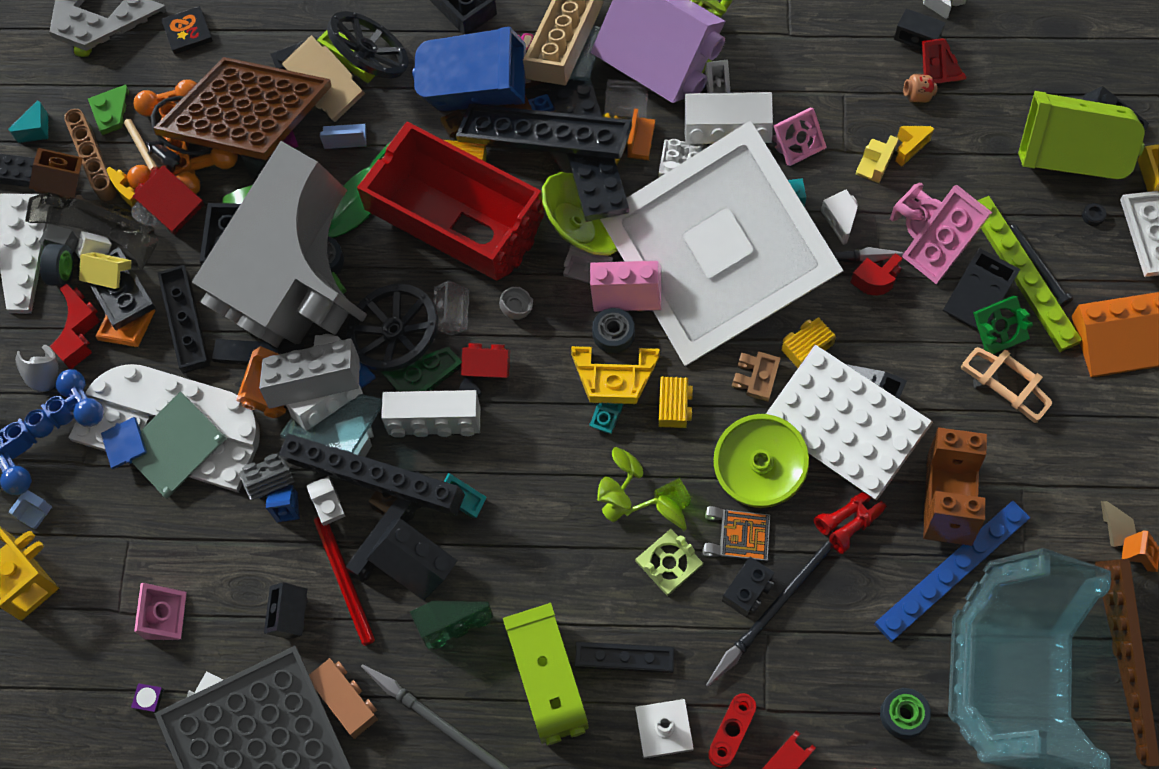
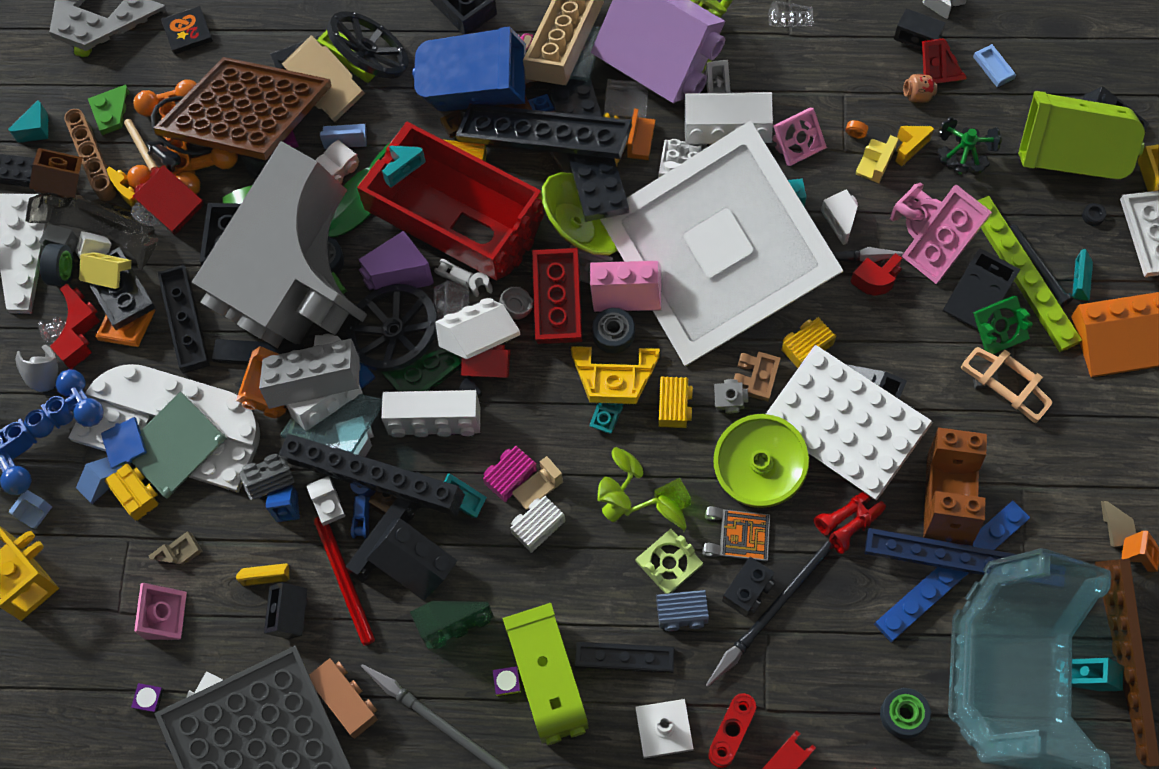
(51, 329): none -> clear wheel
(92, 480): none -> medium blue slope
(132, 492): none -> yellow brick
(179, 551): none -> dark tan slope
(263, 574): none -> yellow slope
(339, 160): none -> white brick
(361, 511): none -> blue piece
(395, 263): none -> medium lavender slope
(406, 161): none -> teal slope
(463, 277): none -> white piece
(476, 328): none -> white slope
(506, 681): none -> tile
(509, 473): none -> dark pink brick
(537, 523): none -> white brick
(539, 484): none -> tan bracket
(557, 296): none -> red brick
(682, 610): none -> sand blue brick
(728, 388): none -> light grey brick
(779, 9): none -> clear slope
(856, 129): none -> orange tile
(930, 551): none -> dark blue plate
(967, 140): none -> black plant
(994, 65): none -> light blue tile
(1082, 276): none -> teal slope
(1097, 674): none -> teal slope

